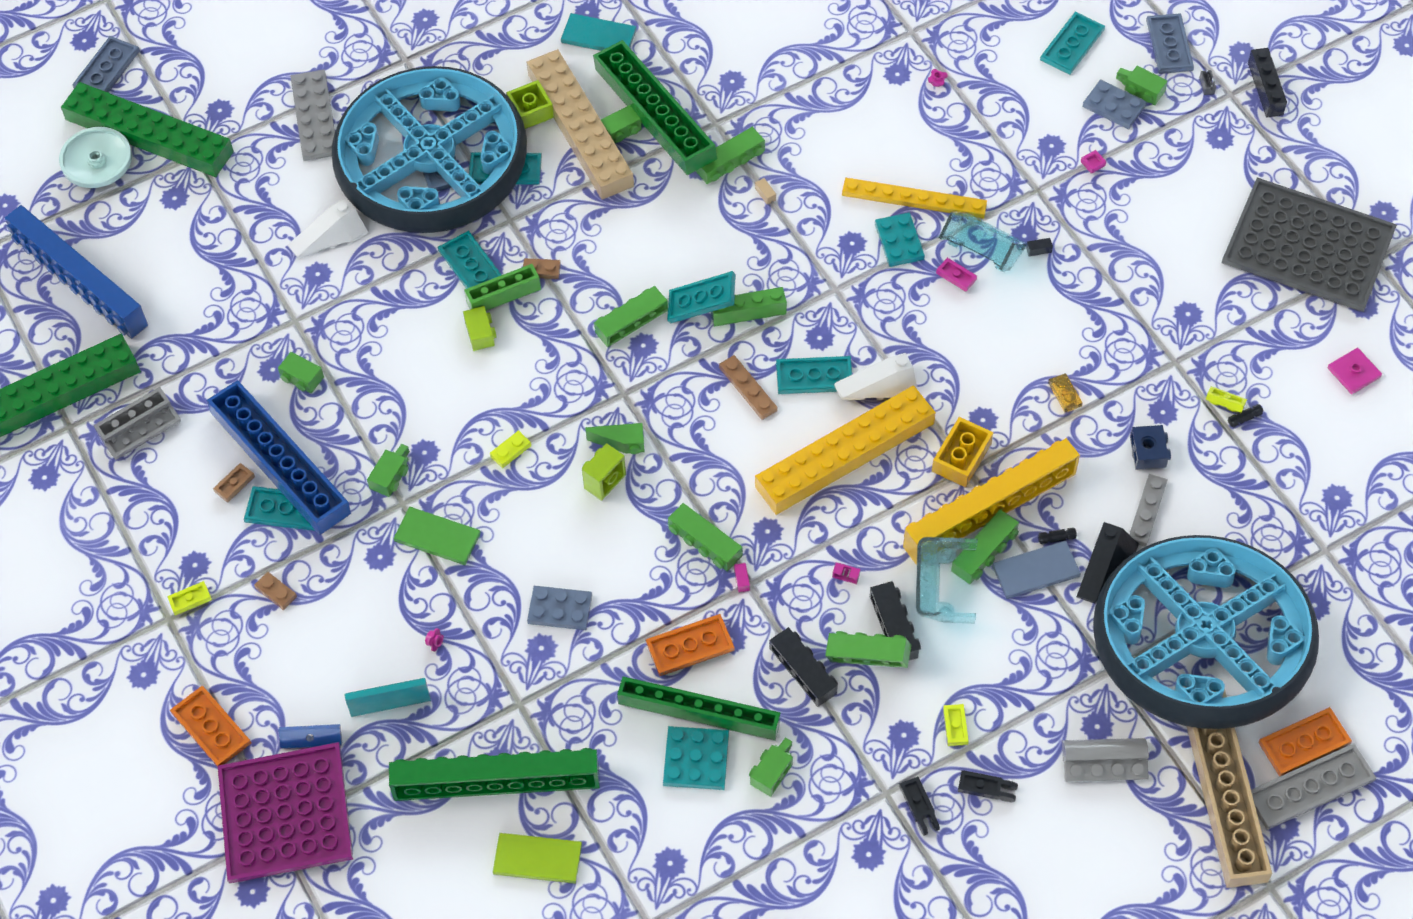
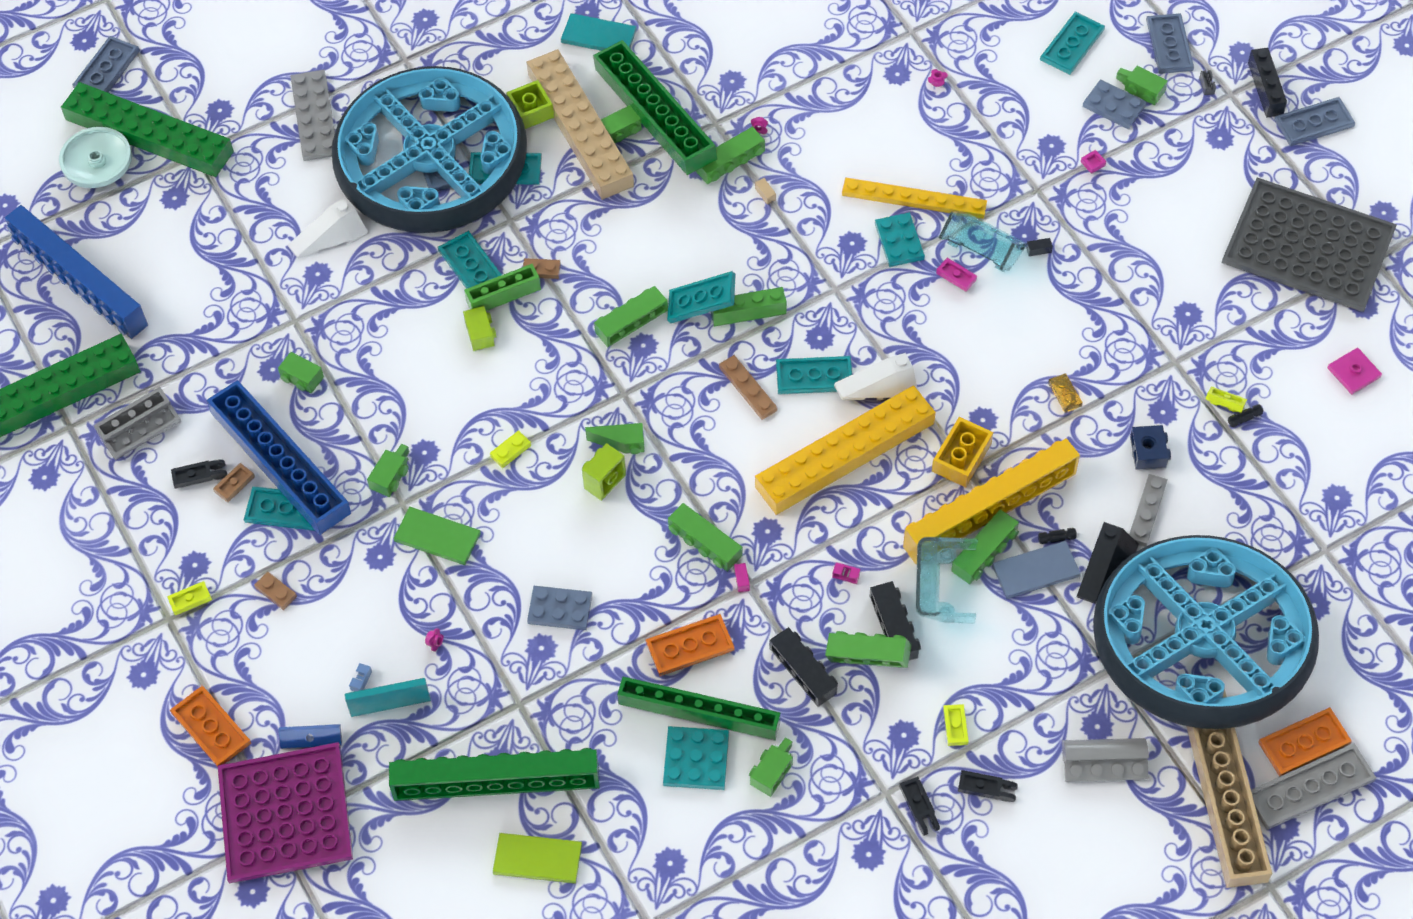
(198, 473): none -> black hinge
(361, 679): none -> medium blue piece
(759, 121): none -> dark pink plate
(1314, 121): none -> sand blue tile

